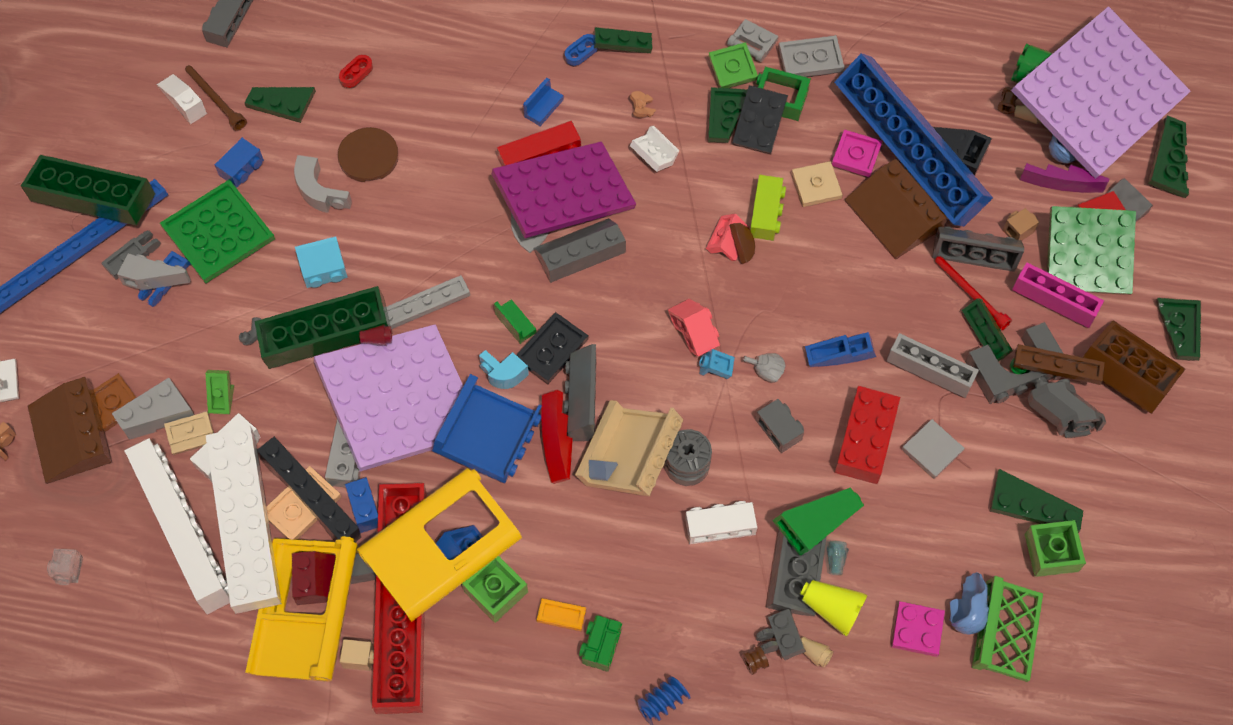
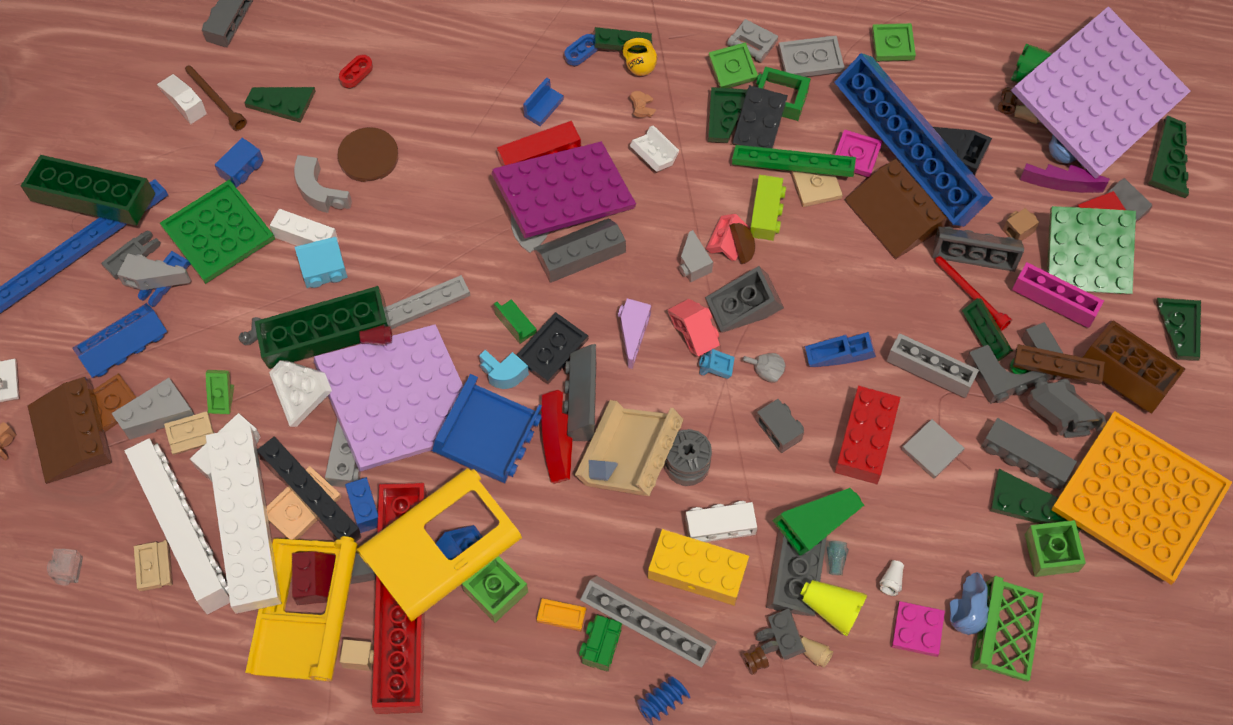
(120, 340): none -> blue slope
(152, 565): none -> tan plate
(298, 229): none -> white brick
(299, 389): none -> white plate
(634, 322): none -> lavender slope
(640, 63): none -> yellow helmet
(648, 621): none -> light grey brick
(695, 259): none -> light grey slope
(698, 567): none -> yellow brick
(744, 300): none -> dark grey slope
(794, 160): none -> green plate
(892, 580): none -> white cone
(893, 42): none -> bright green plate
(1028, 454): none -> dark grey brick
(1142, 497): none -> light orange plate

